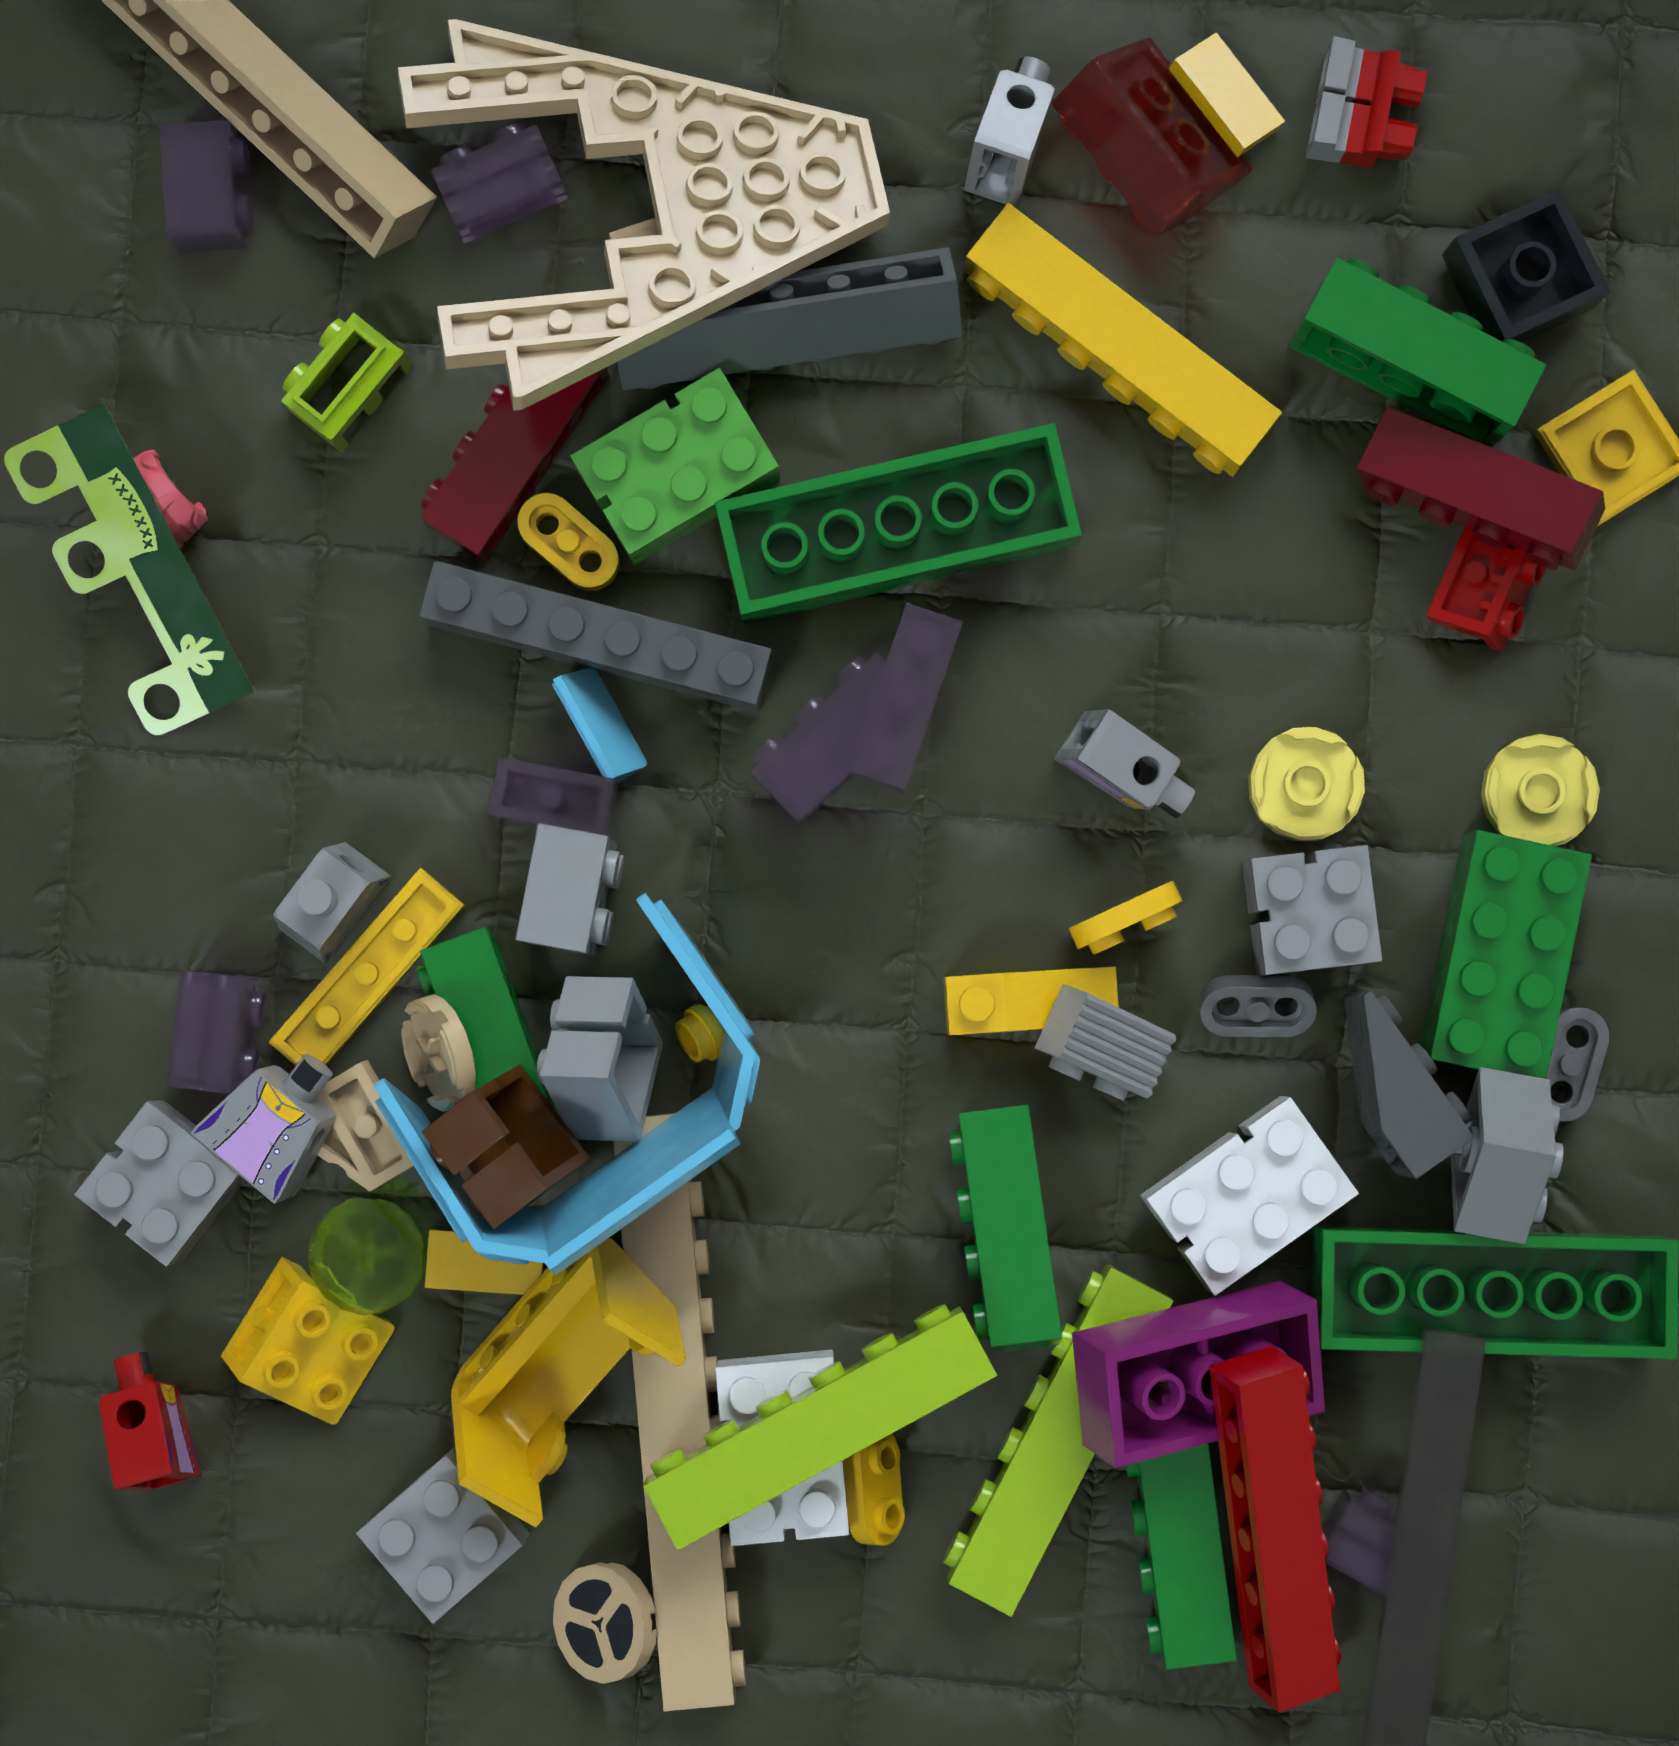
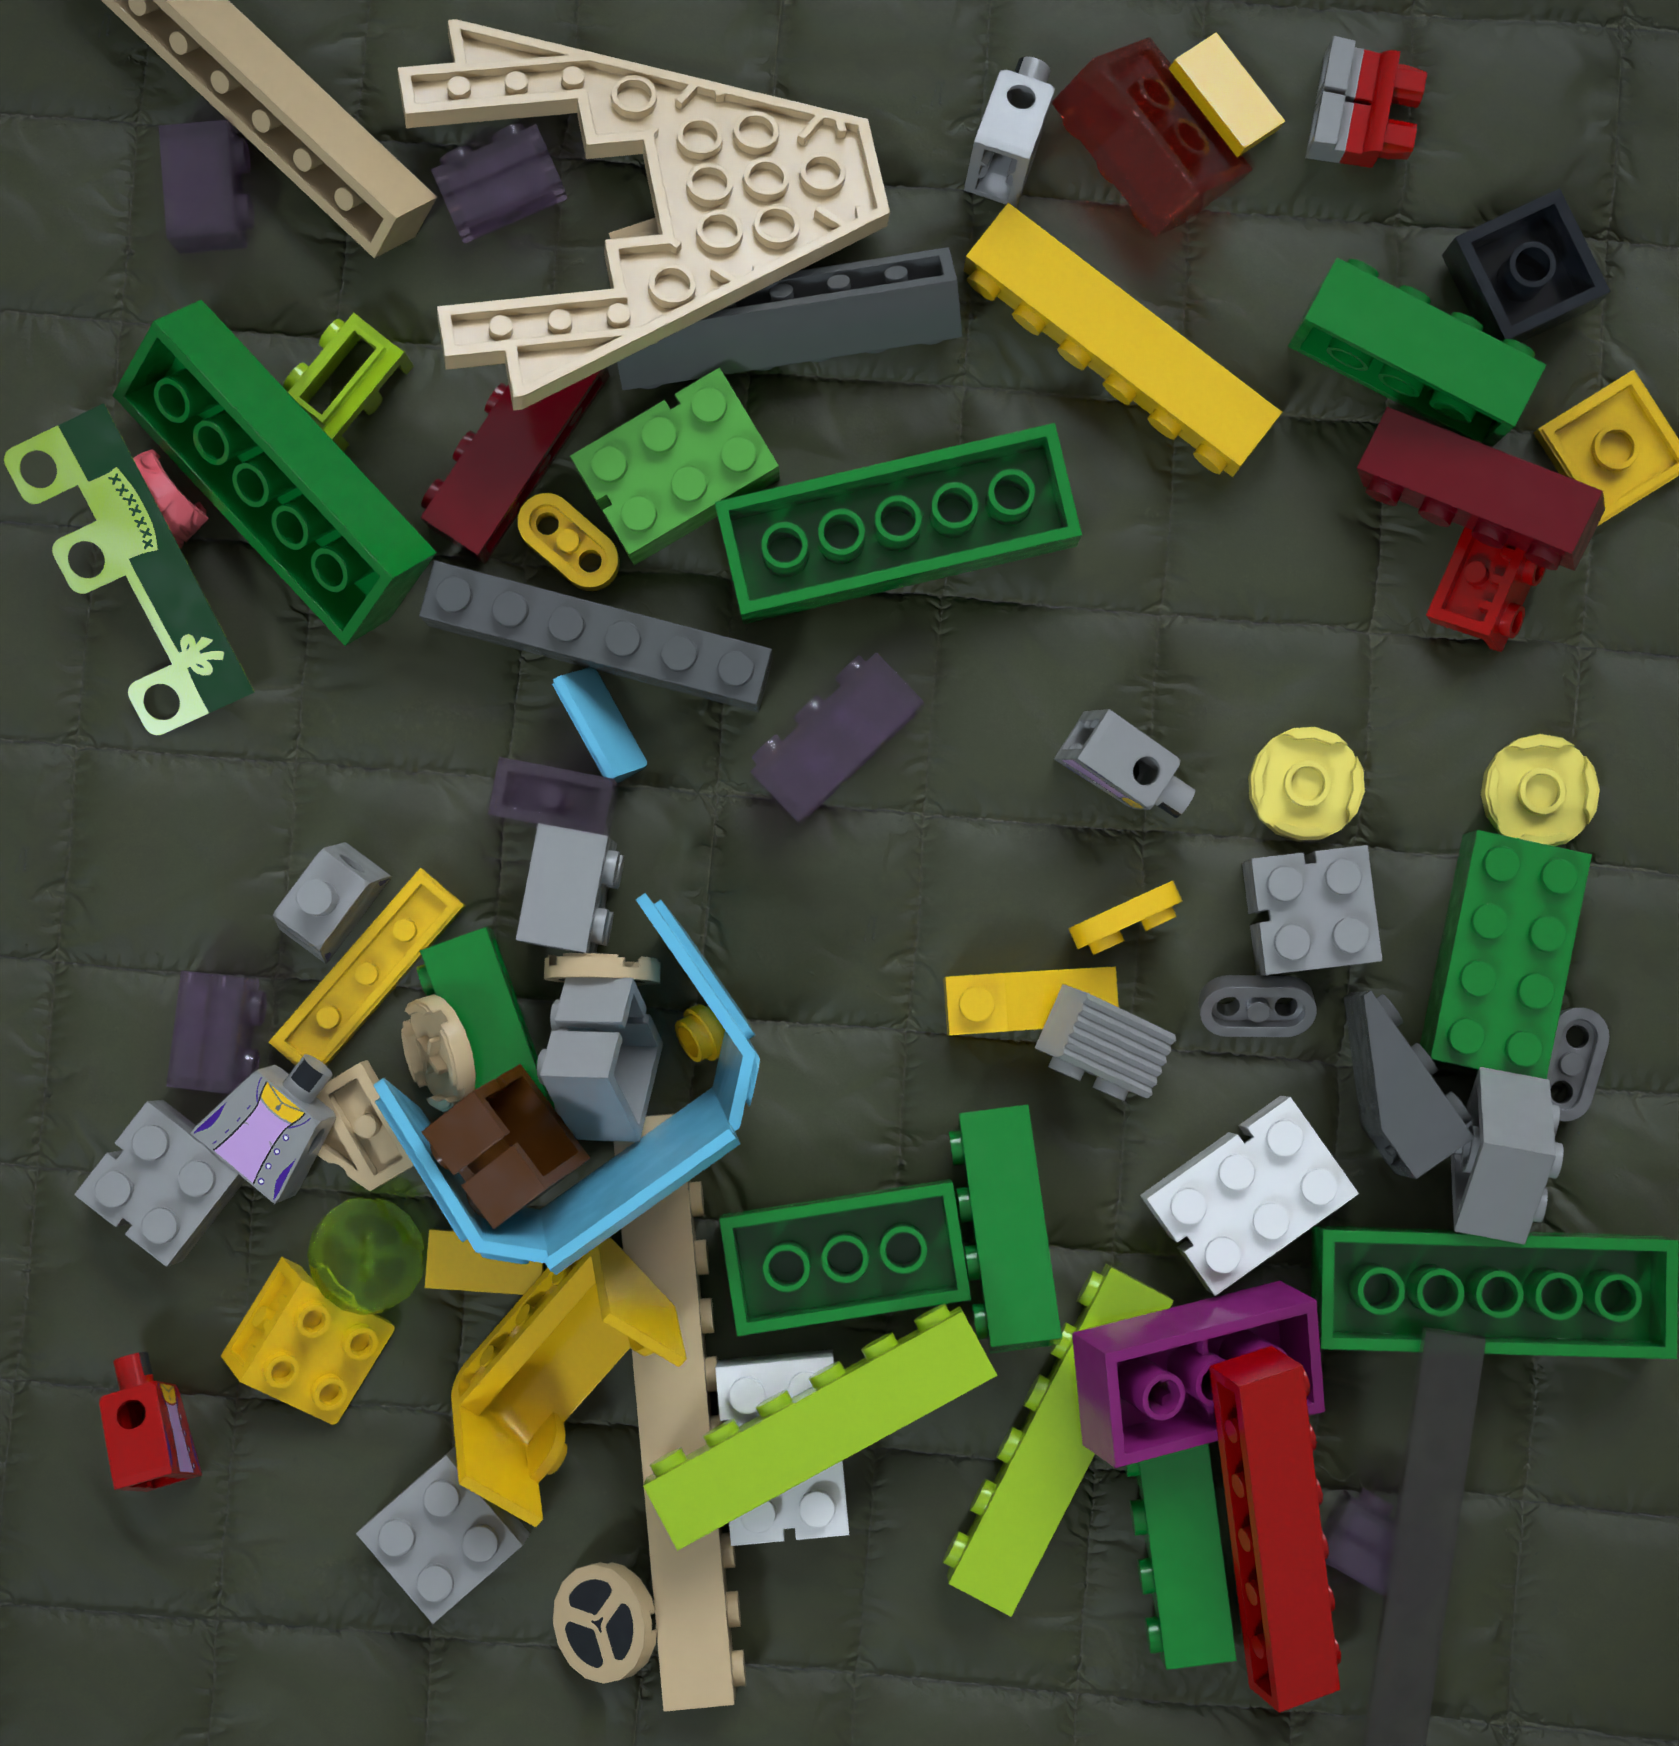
(272, 471): none -> green brick
(593, 965): none -> tan tile
(844, 1257): none -> green brick
(874, 1493): yellow plate -> none
(905, 699): clear purple brick -> none

